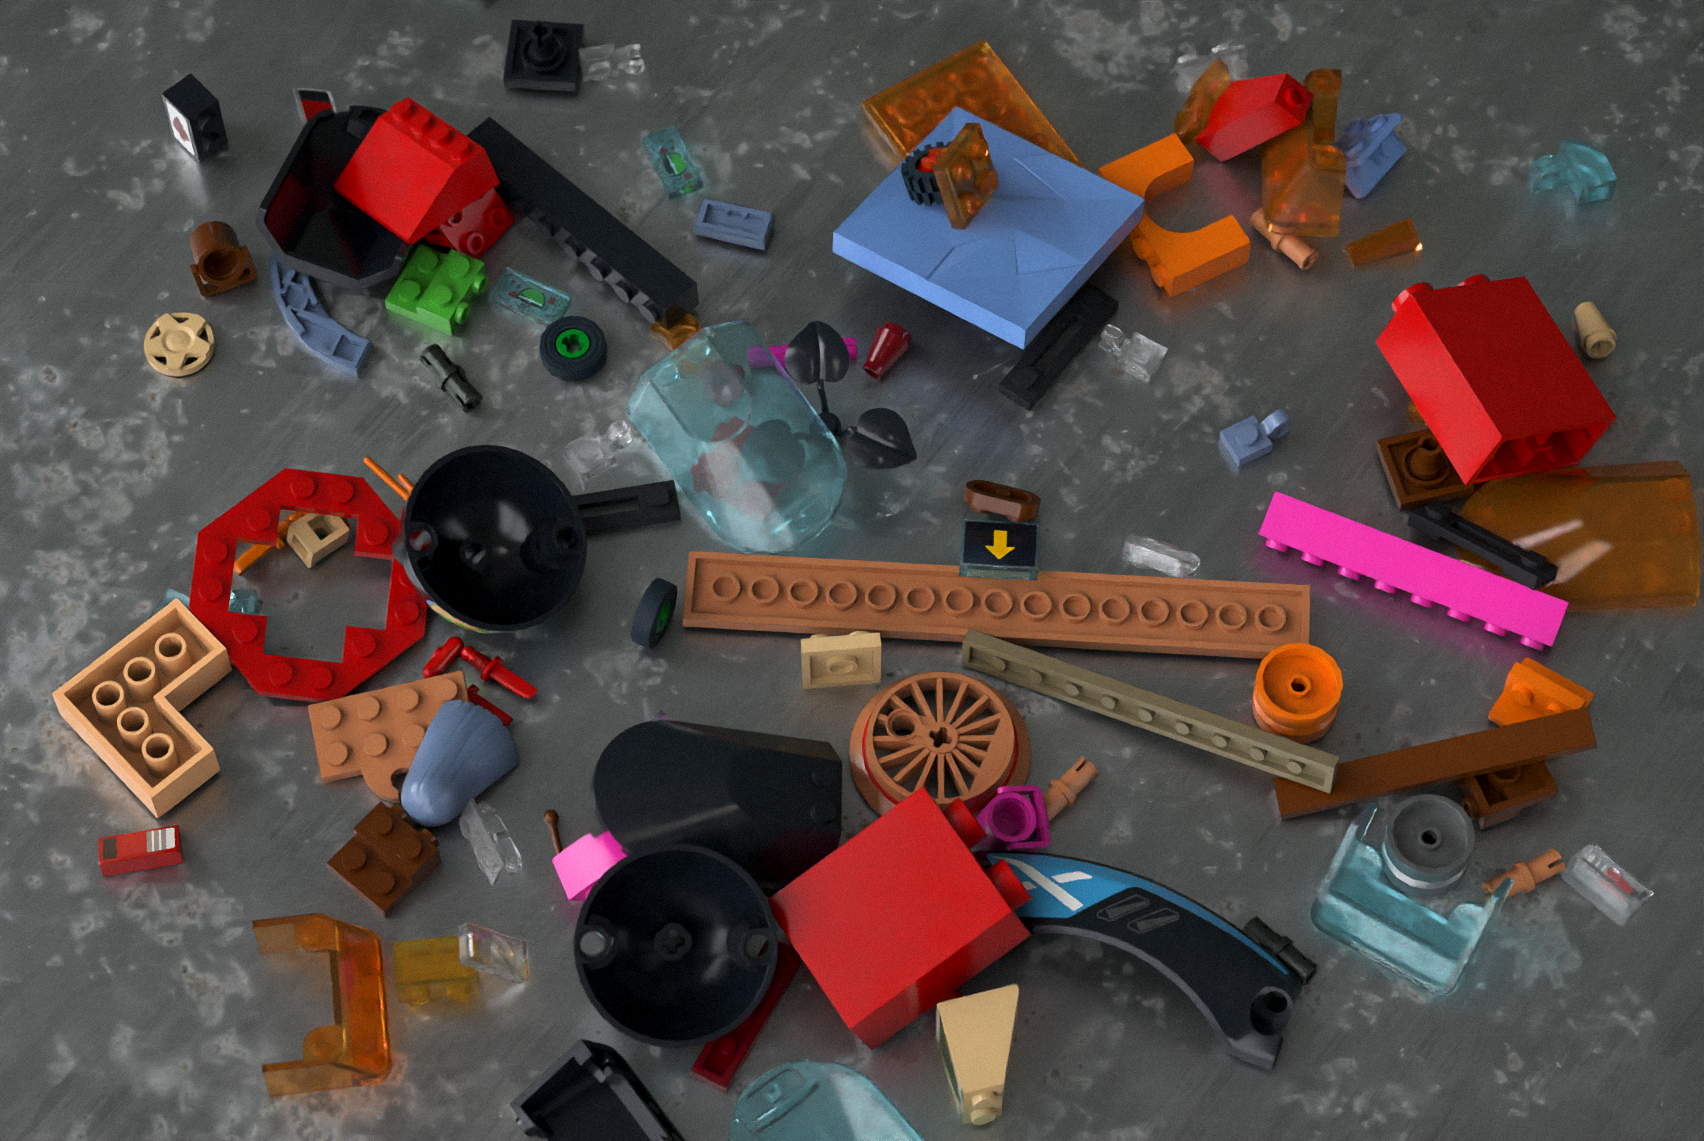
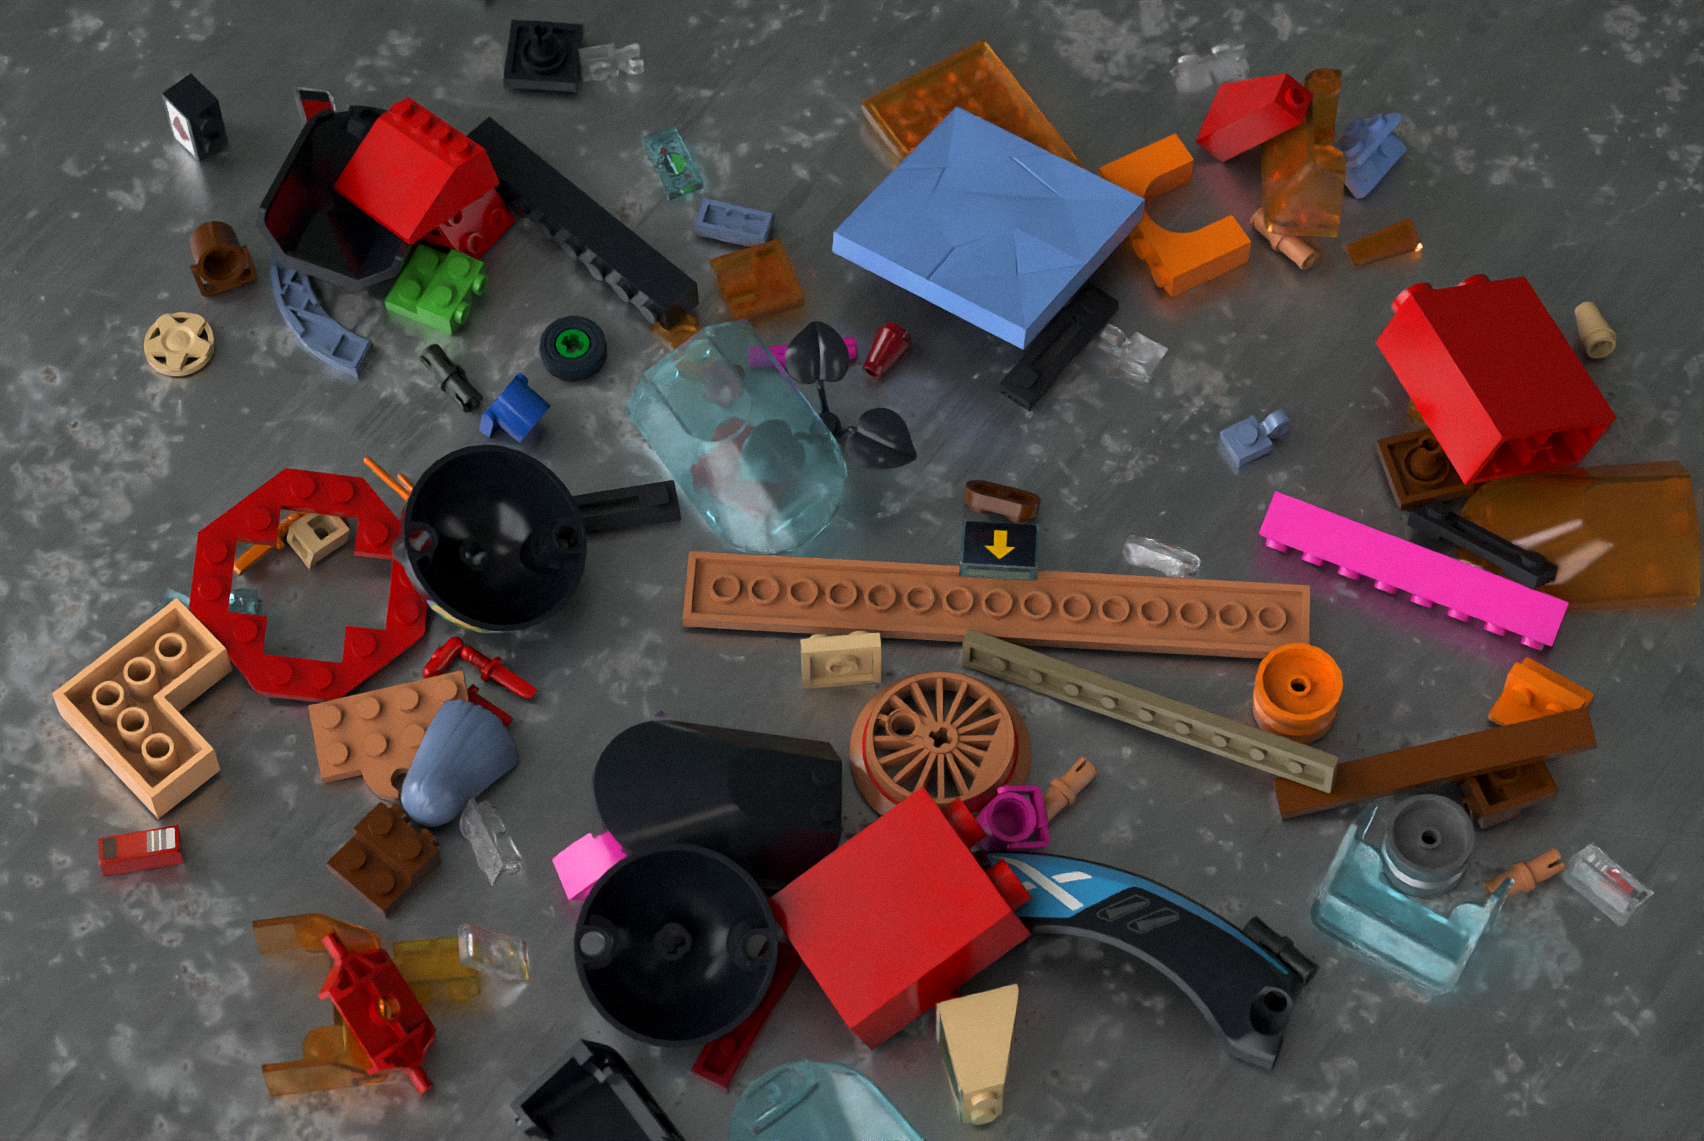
(355, 989): none -> red plate
(514, 410): none -> blue piece
(529, 297): clear light blue tile -> none
(551, 817): reddish brown hinge -> none
(594, 453): clear plate -> none
(654, 613): black bush -> none
(757, 281): none -> clear orange plate
(953, 175): clear orange plate -> none
(1201, 102): clear orange tile -> none
(1578, 167): clear light blue brick -> none

